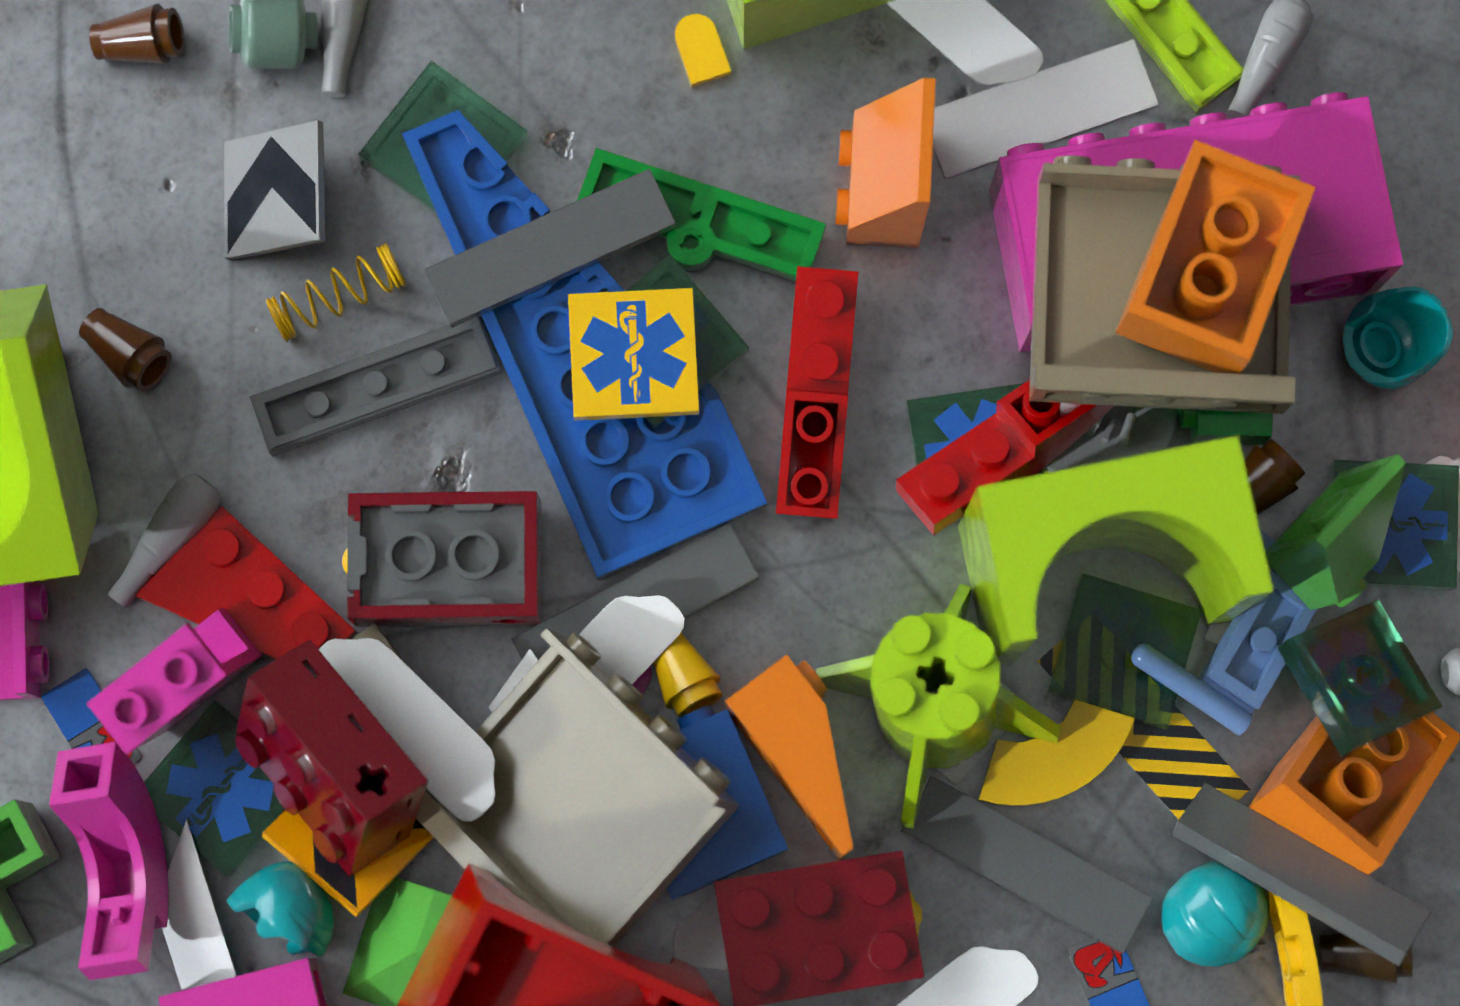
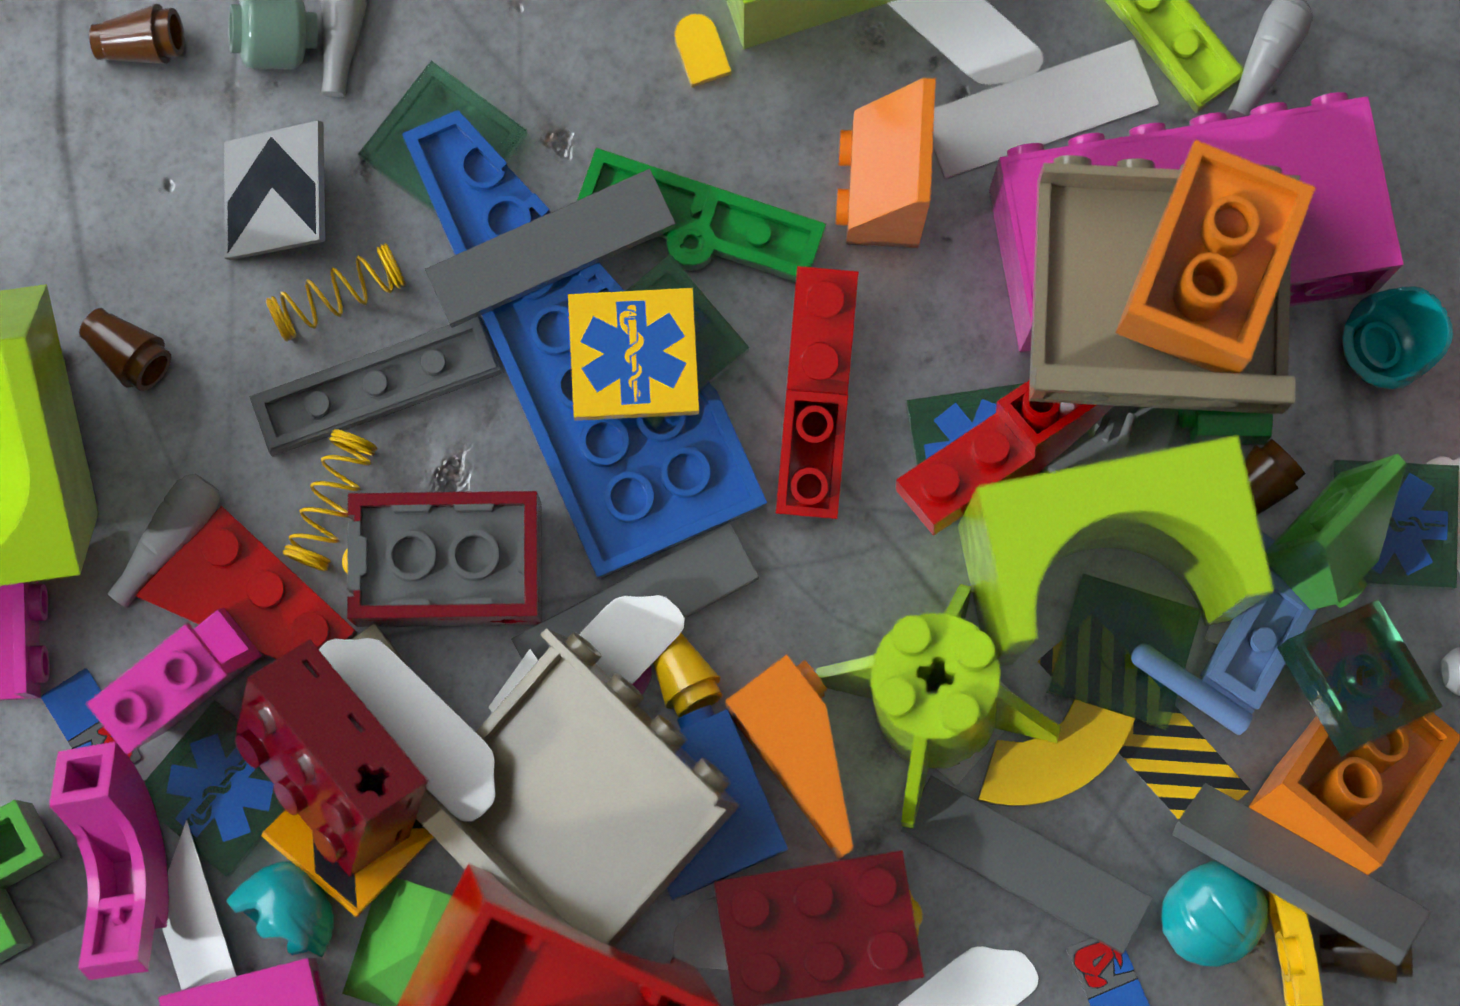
(347, 442): none -> yellow piece

